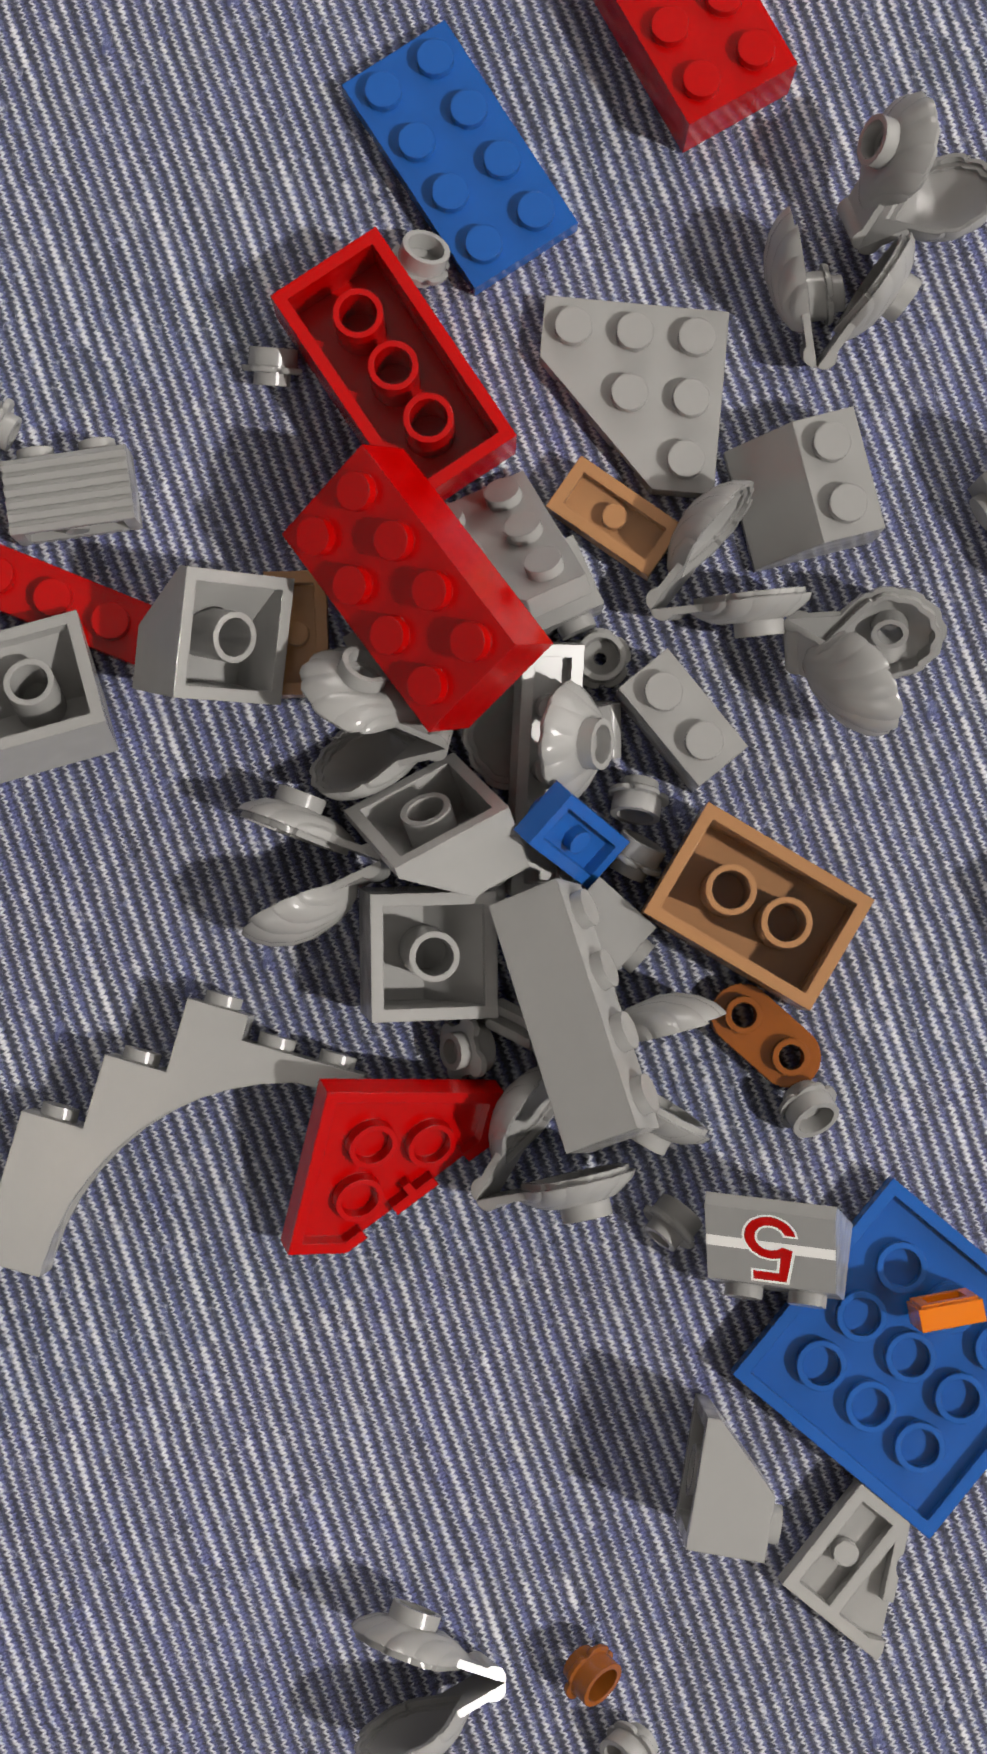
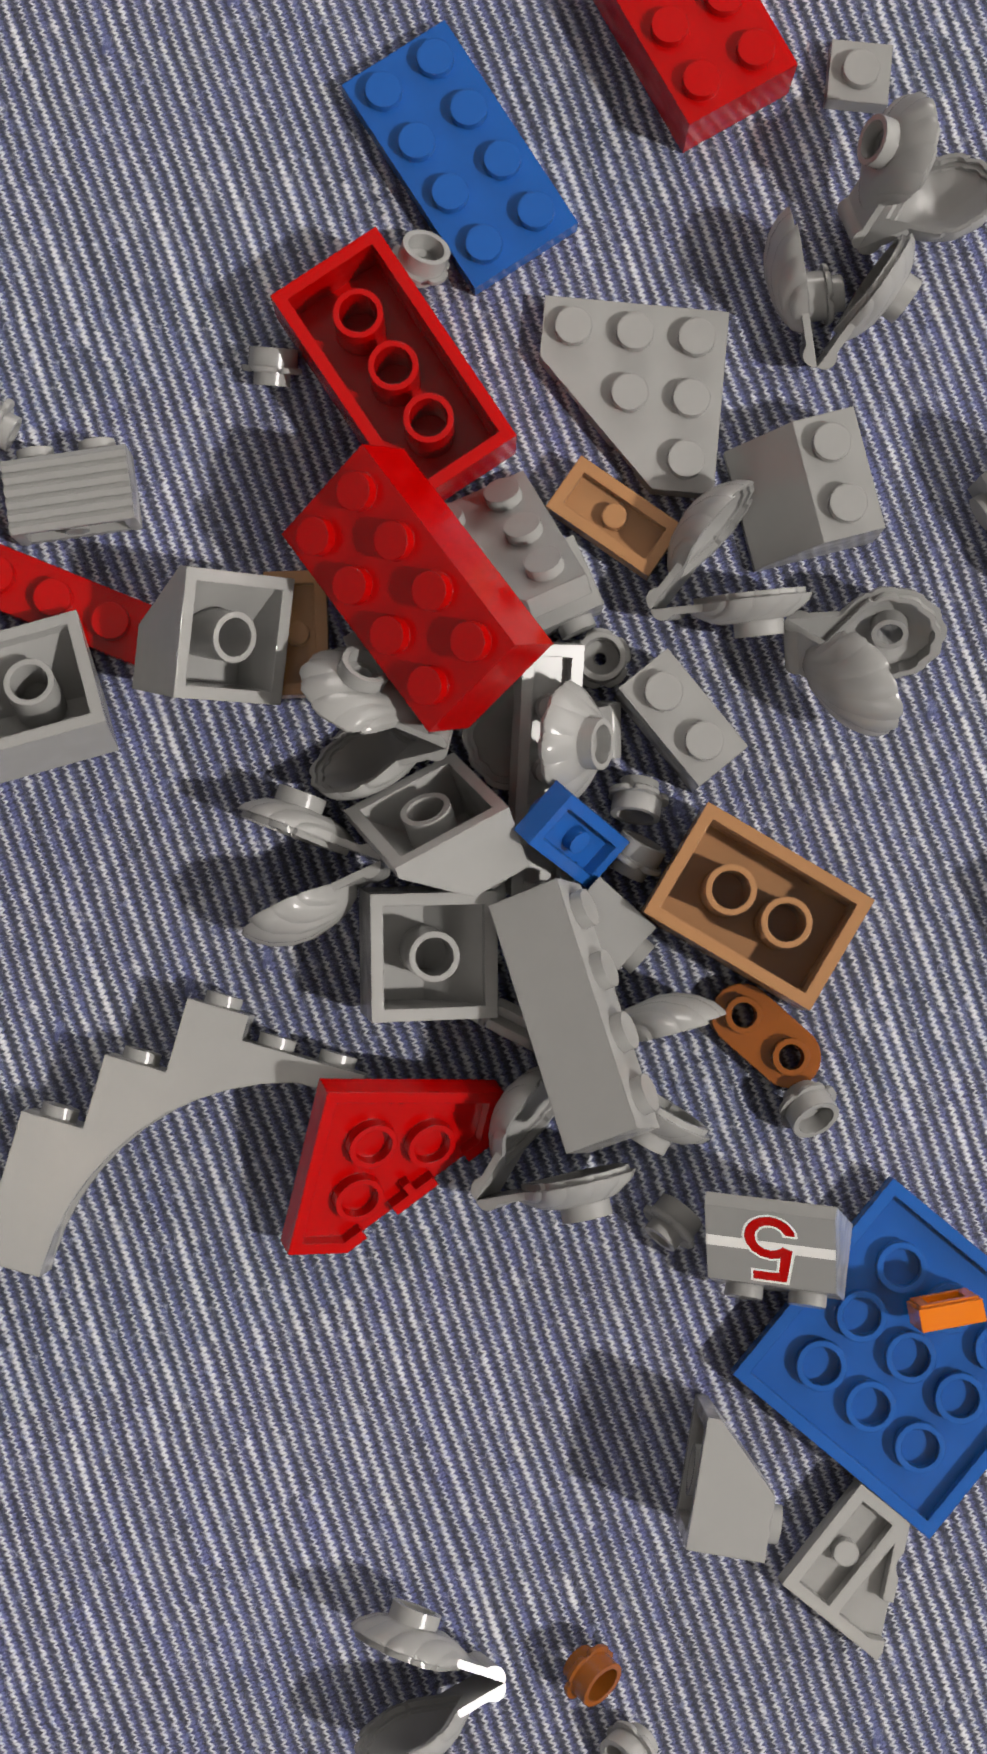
(467, 1049): light grey plate -> none
(858, 76): none -> light grey plate

